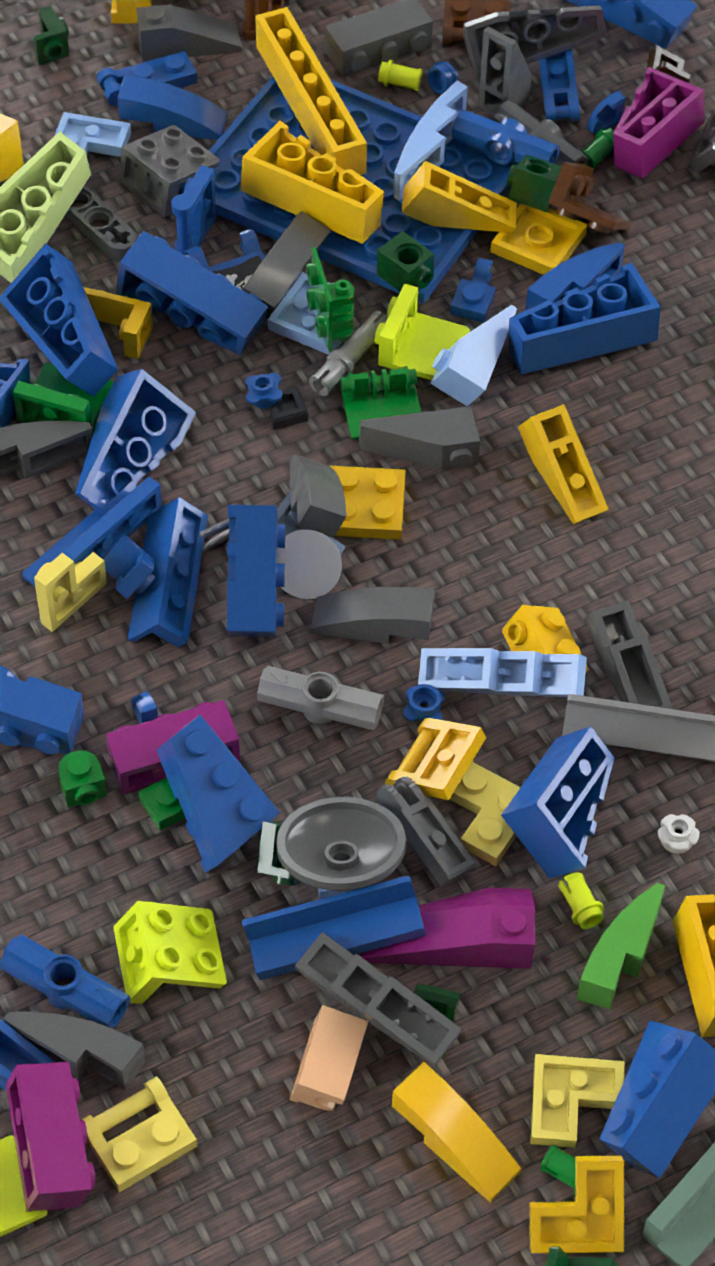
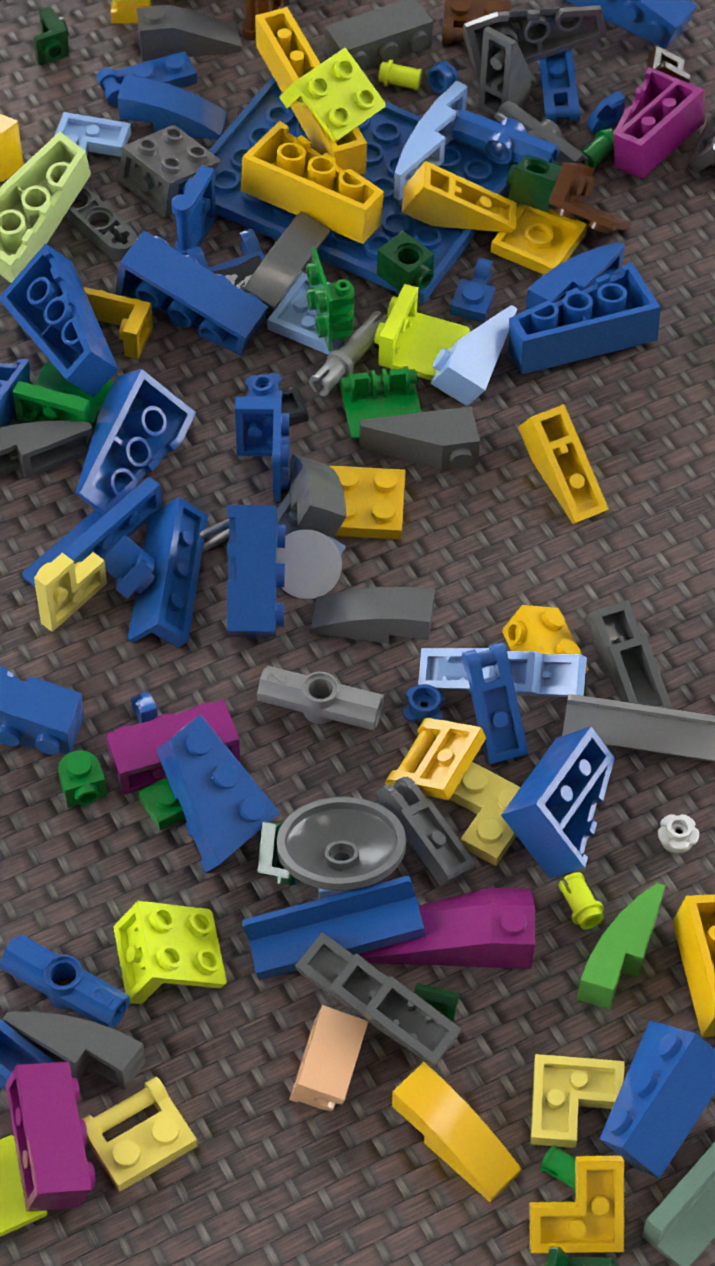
(260, 433): none -> blue bracket
(336, 95): none -> neon yellow bracket
(495, 703): none -> blue plate

